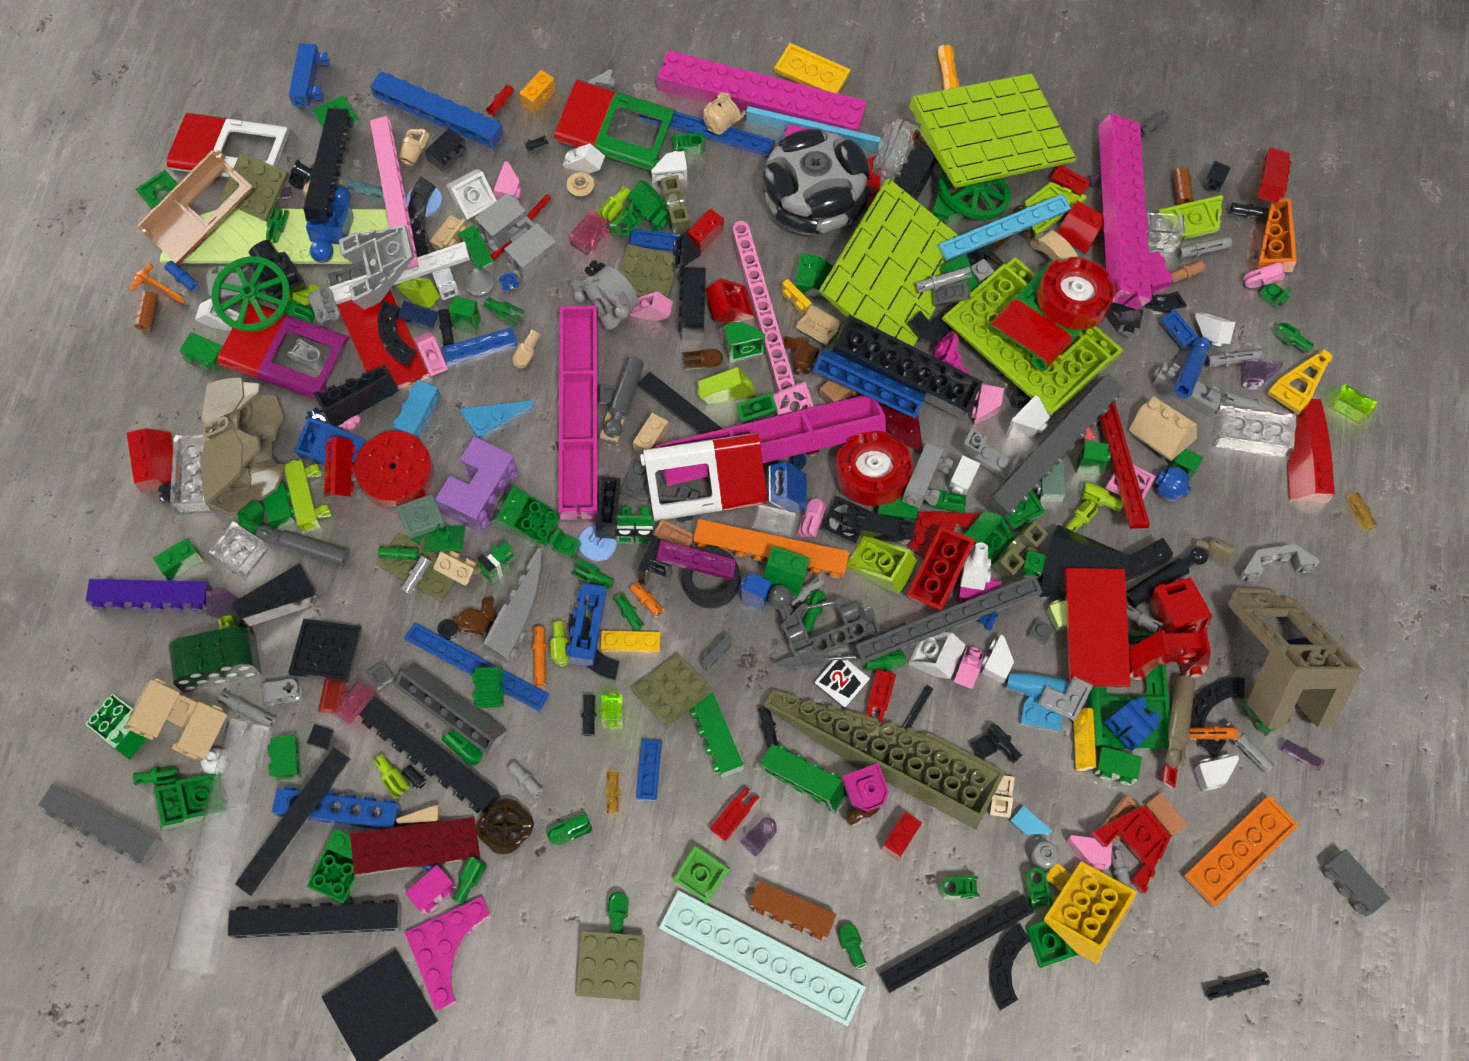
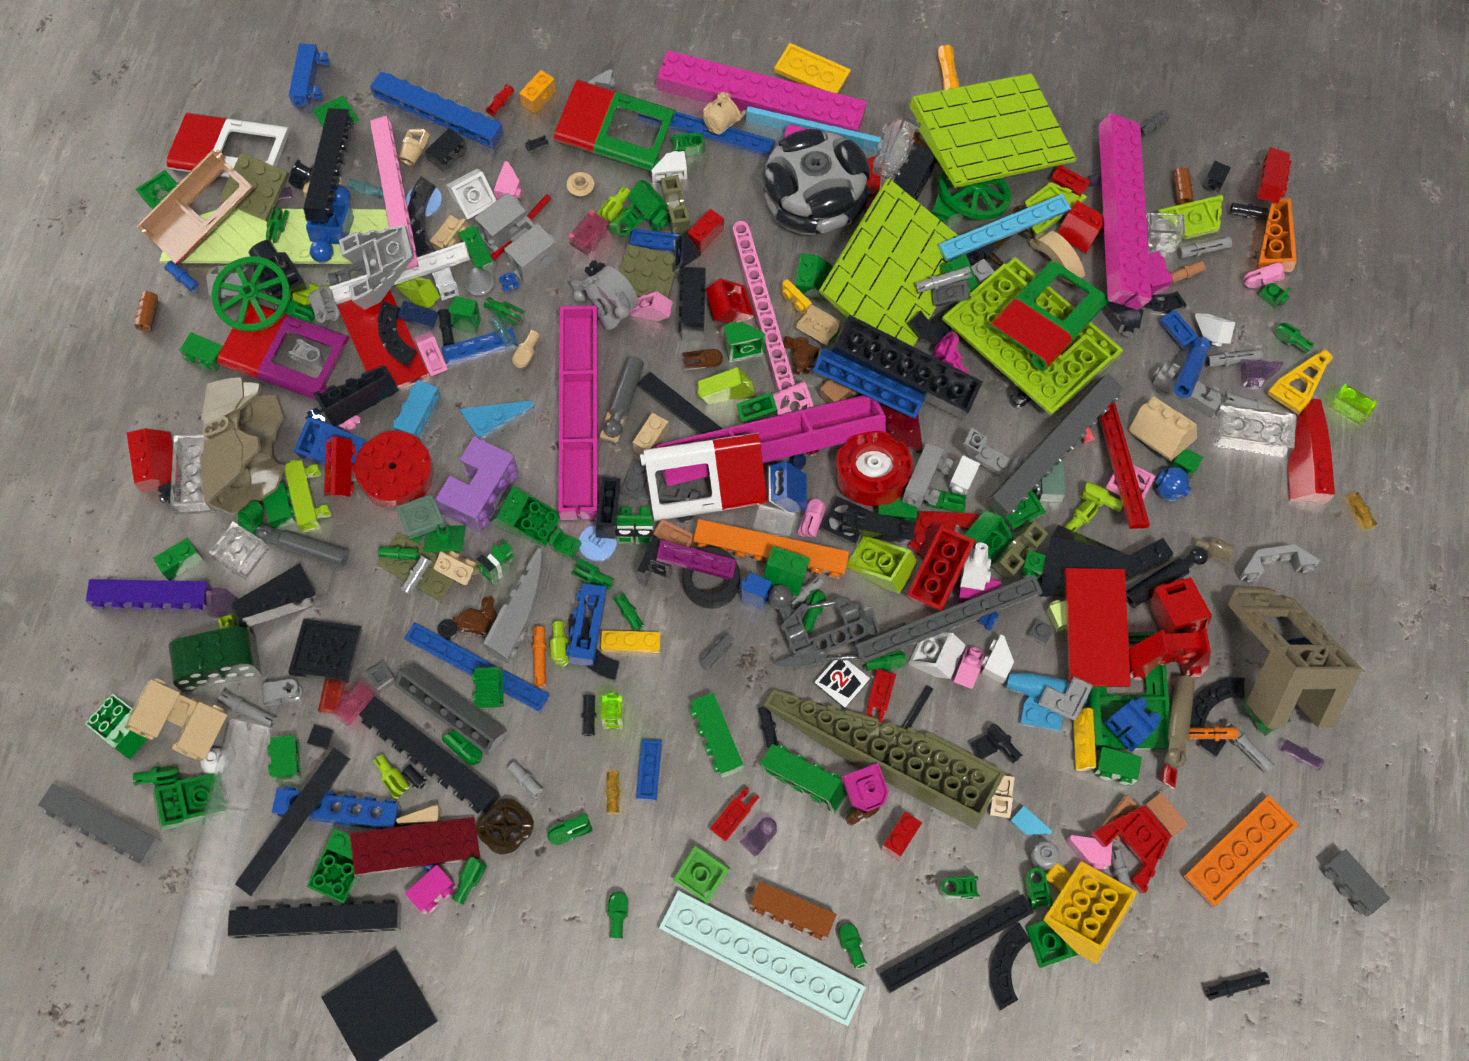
(143, 277): orange piece -> none
(208, 316): white slope -> none
(437, 944): dark pink plate -> none
(502, 331): none -> clear light blue pin
(584, 159): white slope -> none
(606, 394): dark grey plate -> none
(610, 965): olive plate -> none
(647, 599): orange pin -> none
(671, 690): olive plate -> none
(988, 403): bright pink slope -> none
(1029, 420): white slope -> none
(1075, 293): red piece -> none
(1093, 458): green brick -> none
(1144, 620): light grey pin -> none
(1215, 773): white slope -> none

